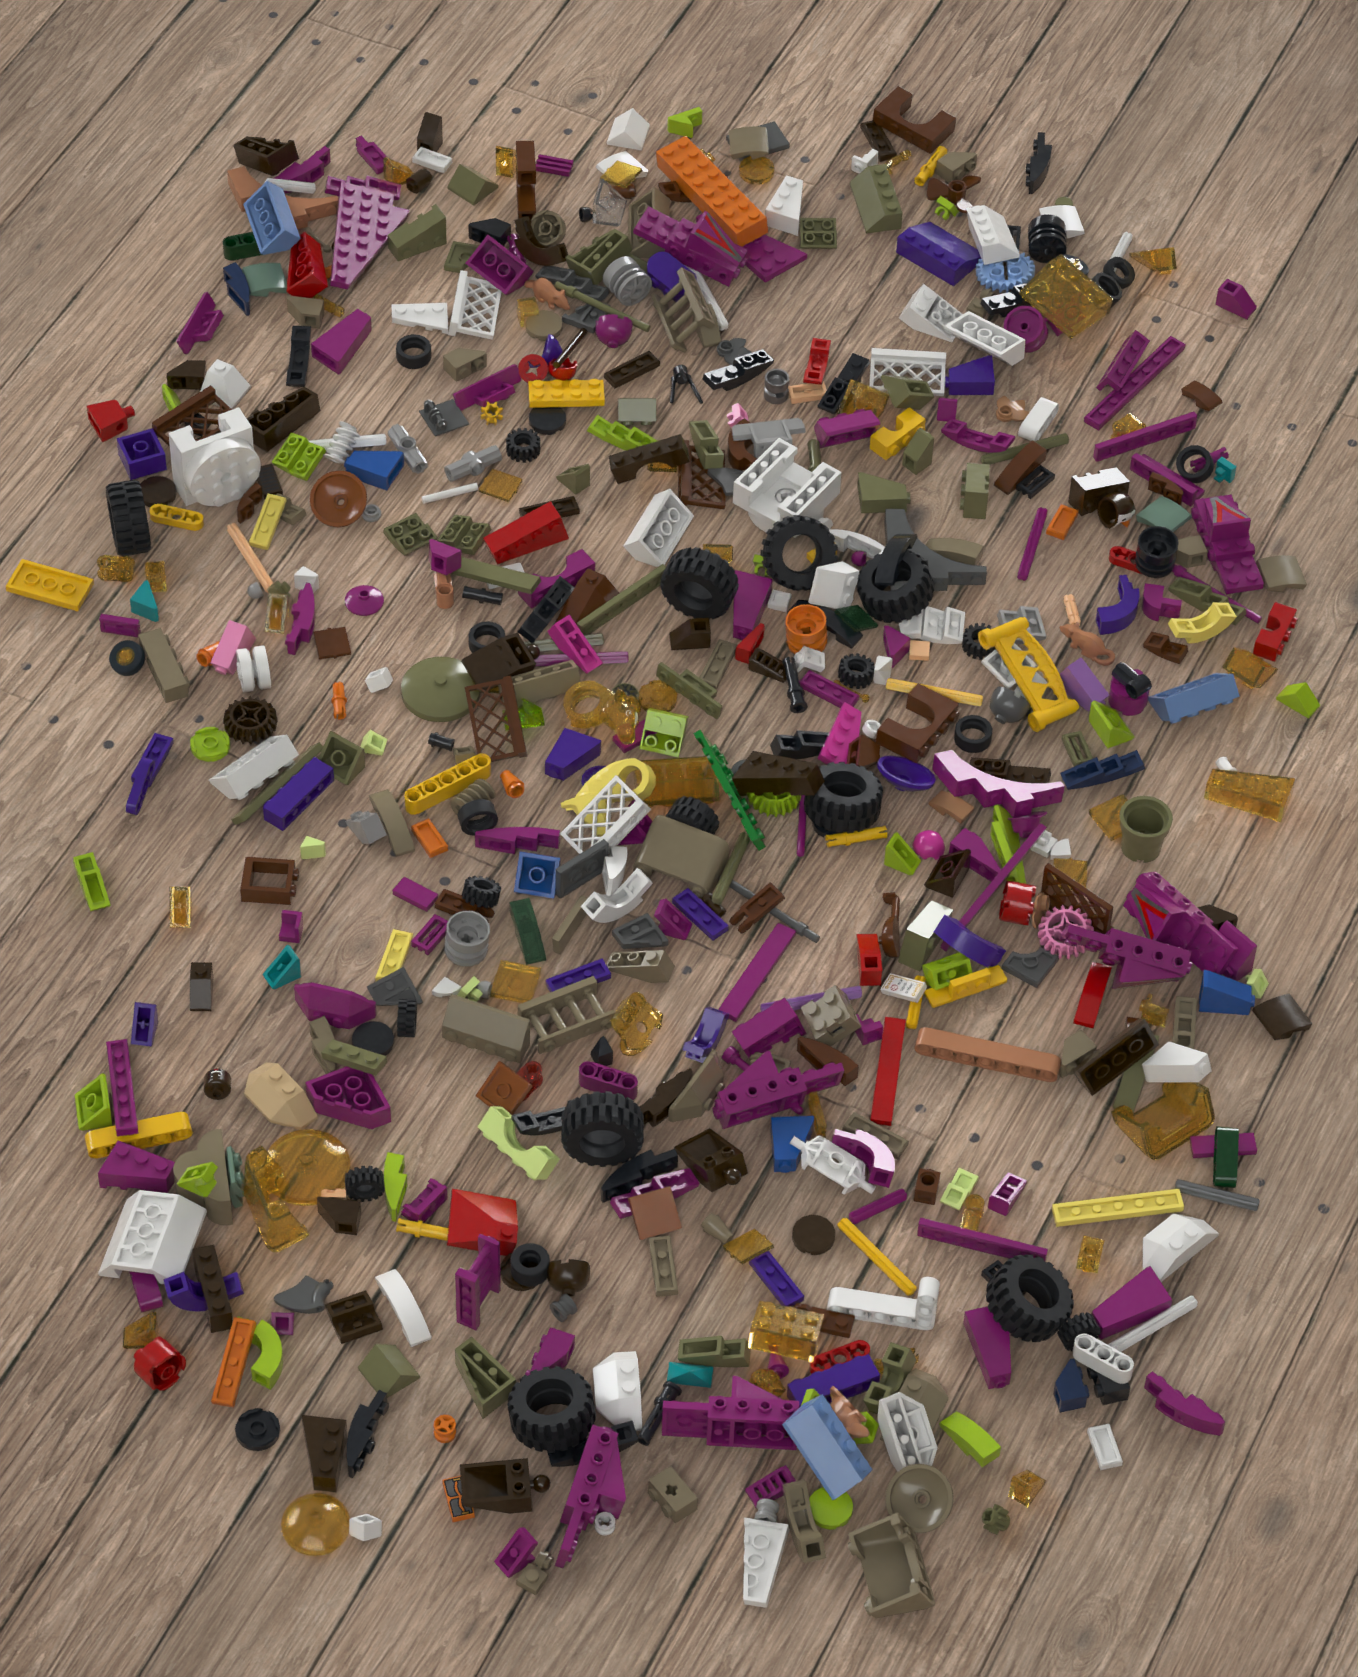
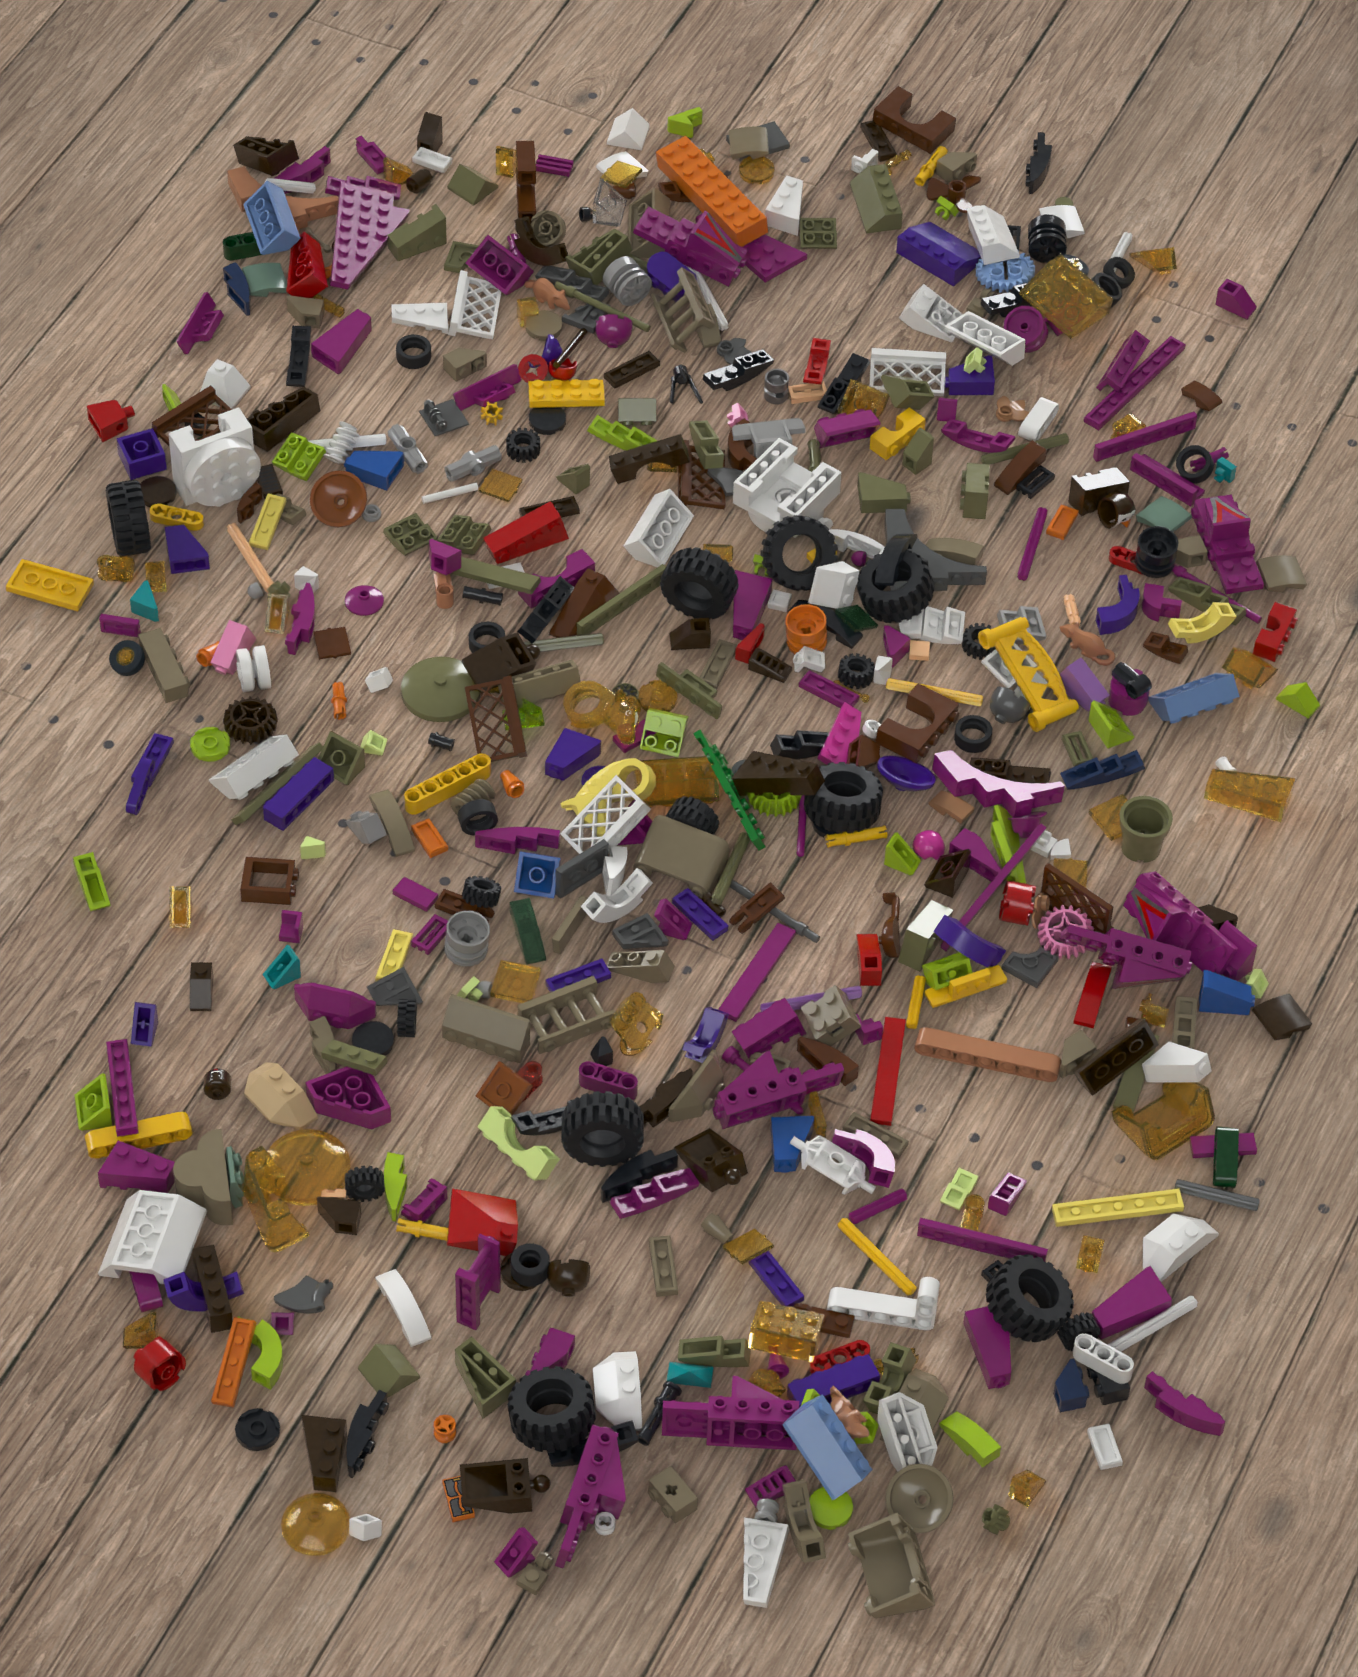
(185, 551): none -> dark purple slope
(187, 375): dark brown slope -> none
(199, 1179): lime slope -> none
(353, 1317): dark brown slope -> none
(446, 988): white tile -> none
(463, 753): dark tan slope -> none
(493, 227): black slope -> none
(563, 1307): dark grey wheel -> none
(574, 644): dark pink slope -> none
(605, 657): magenta axle -> none
(654, 1213): dark orange tile -> none
(795, 692): black pin -> none
(813, 1234): dark brown tile -> none
(903, 988): white tile -> none
(923, 1192): reddish brown brick -> none
(975, 361): none -> yellowish green tile
(1165, 487): reddish brown slope -> none

